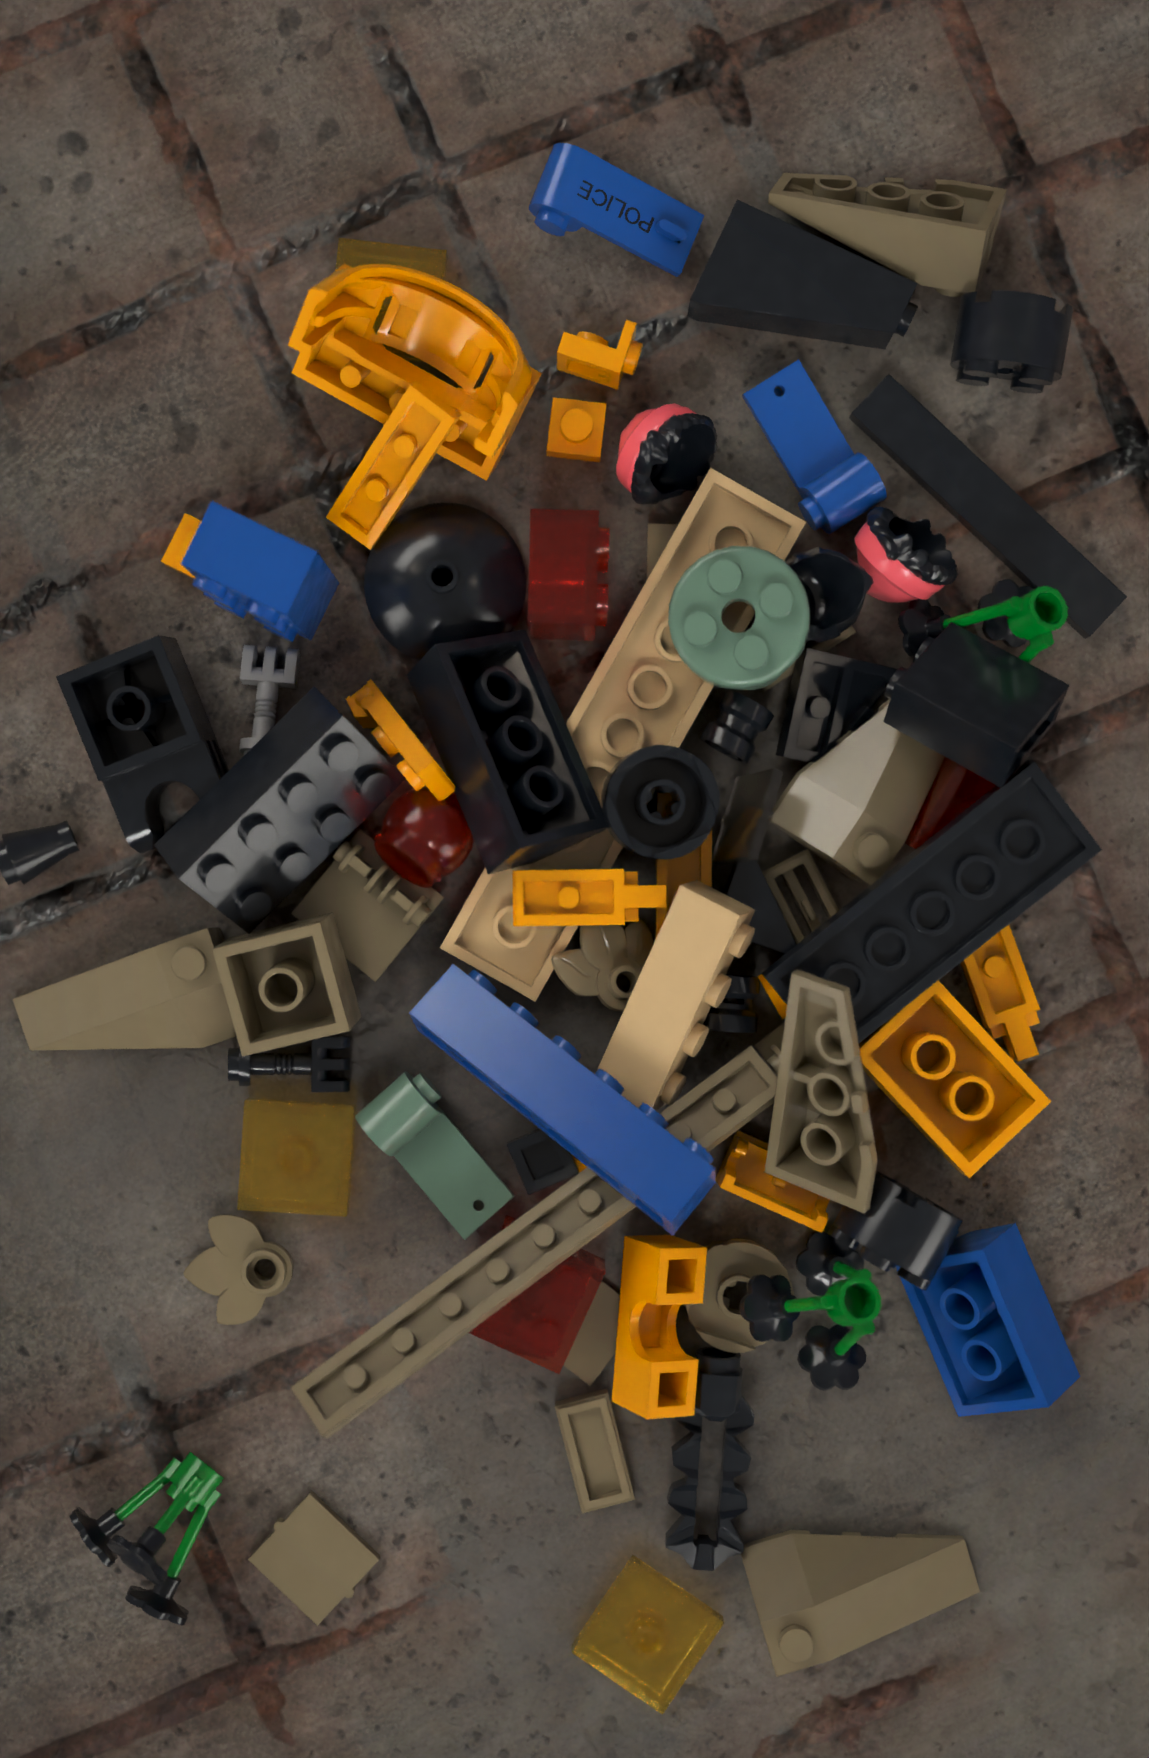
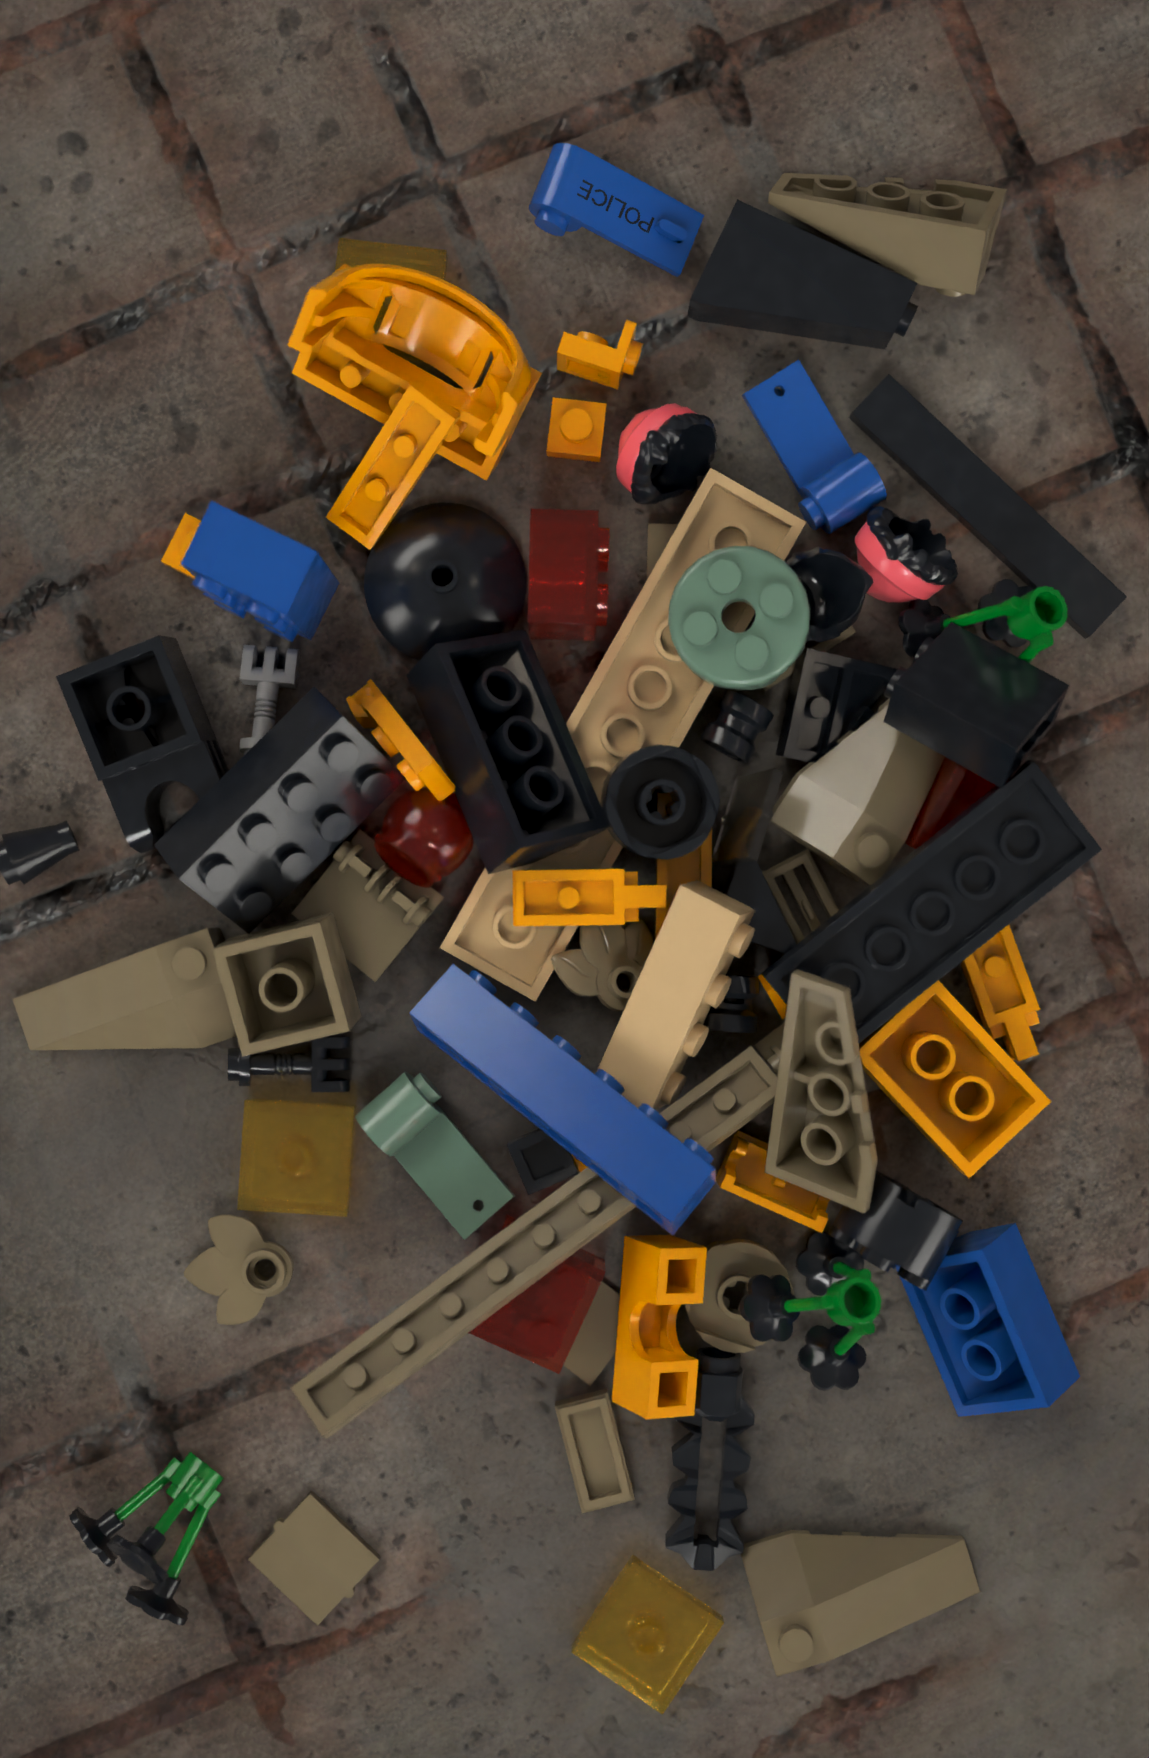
(1011, 339): black brick -> none

